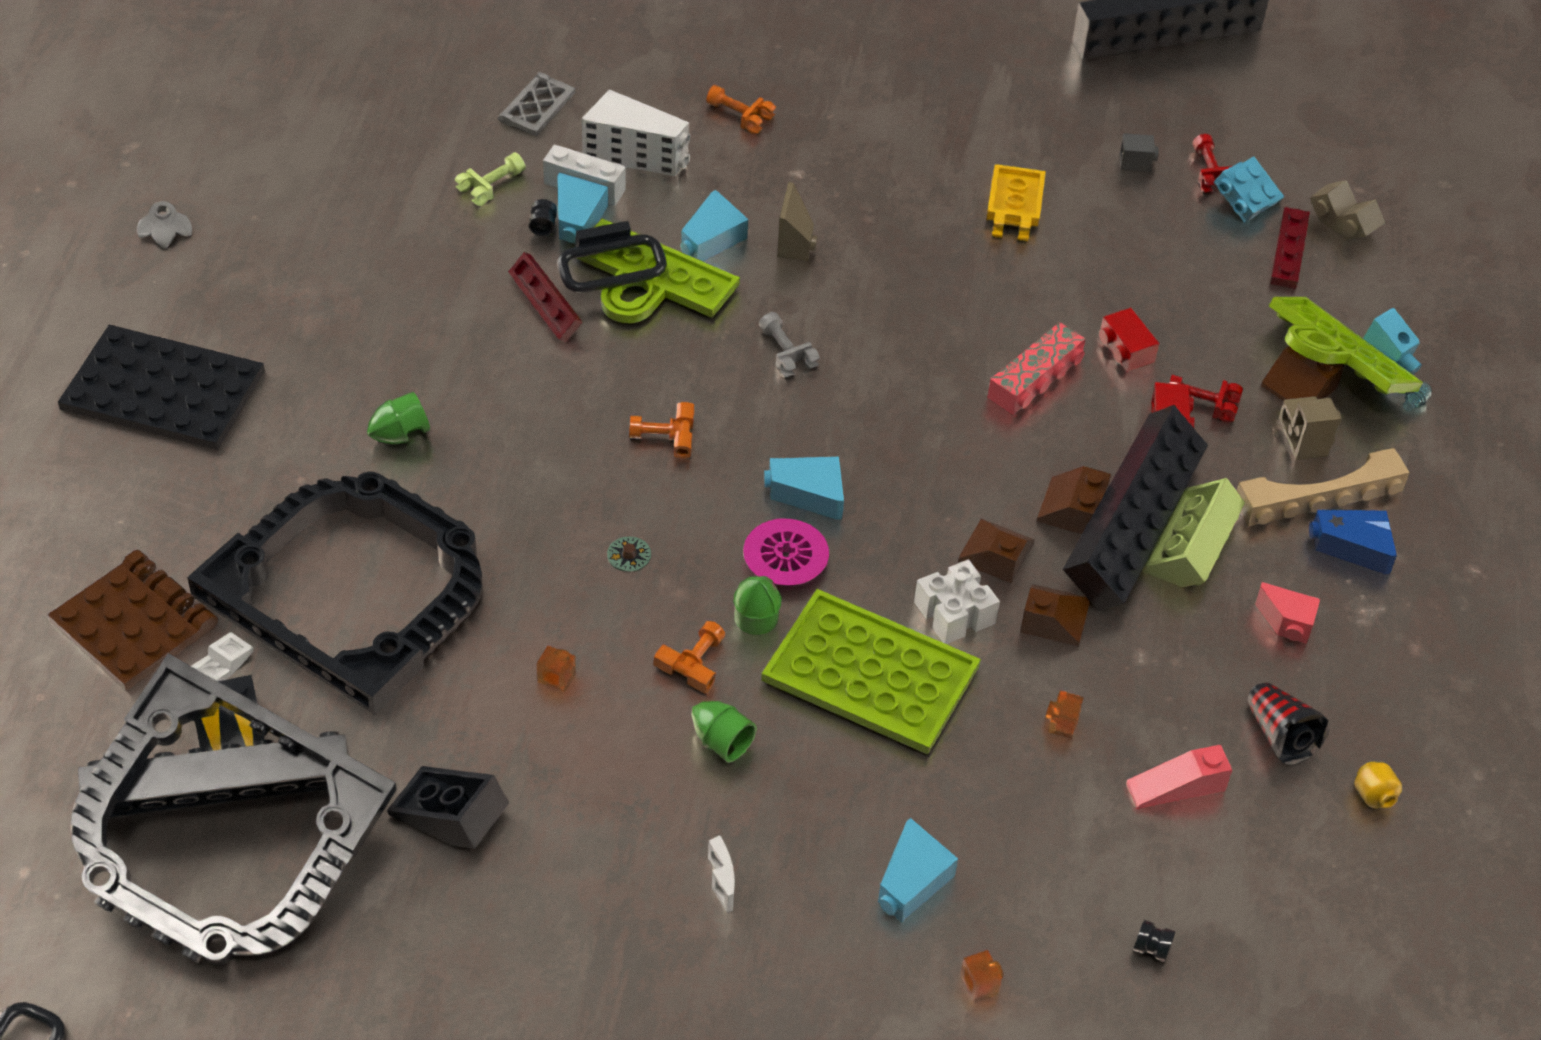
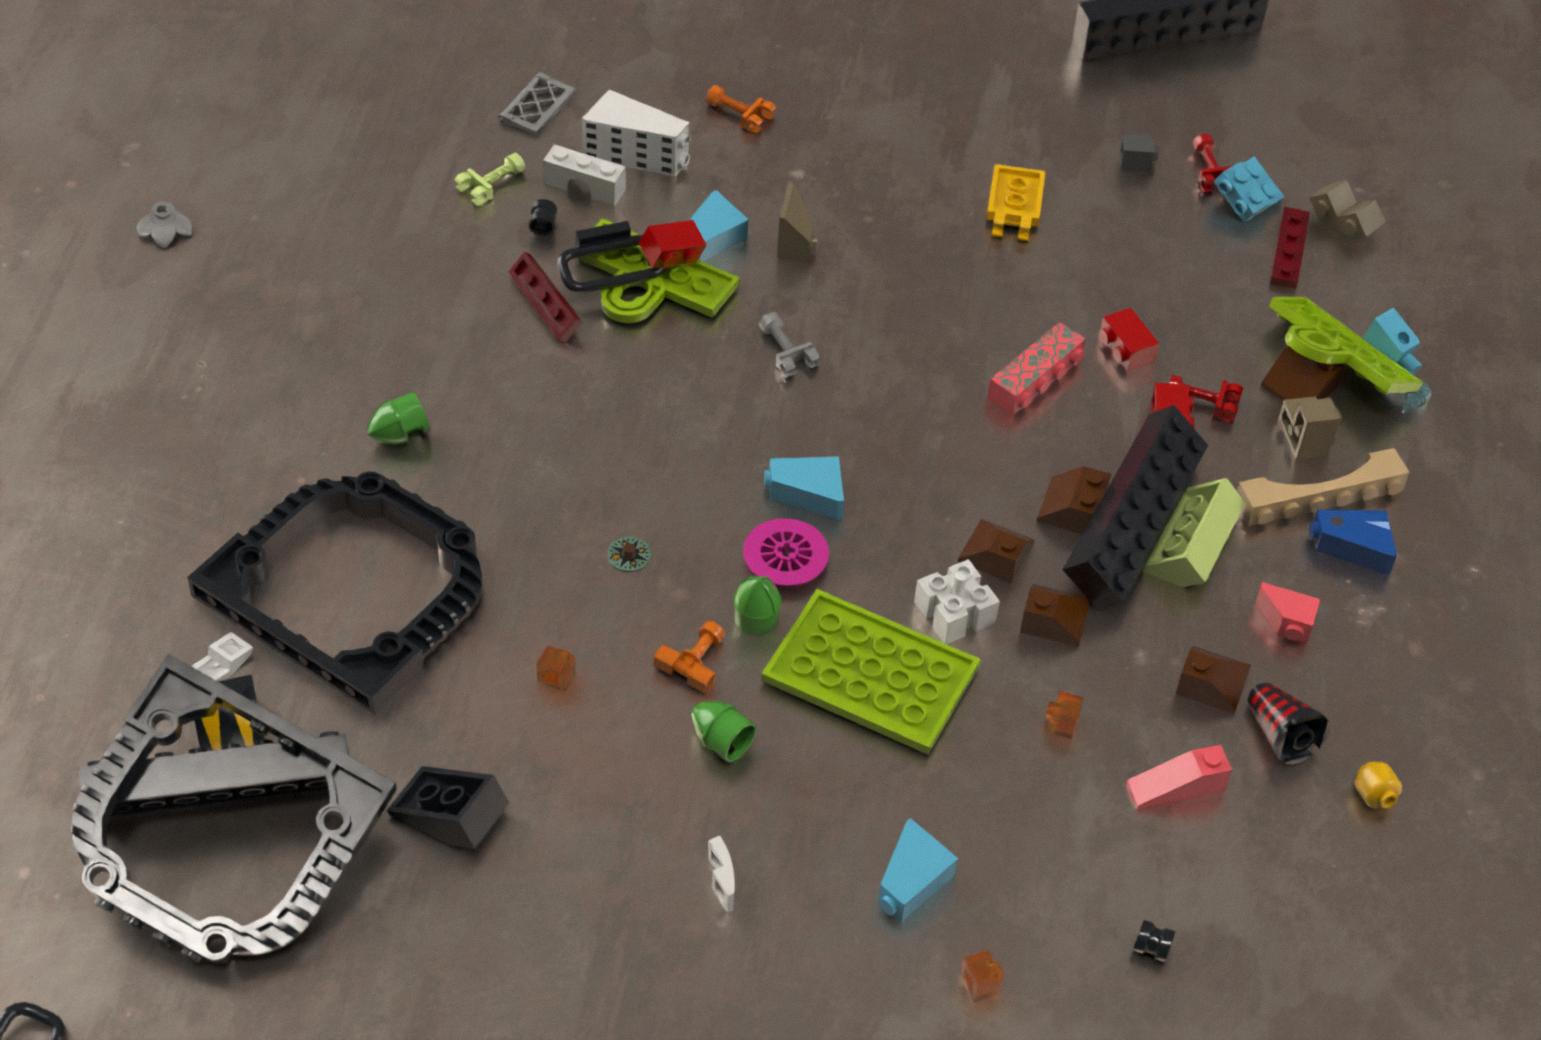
(131, 623): reddish brown hinge -> none
(162, 386): black plate -> none
(579, 205): medium azure slope -> none
(672, 244): none -> red brick
(677, 429): orange bar -> none
(1213, 679): none -> reddish brown slope

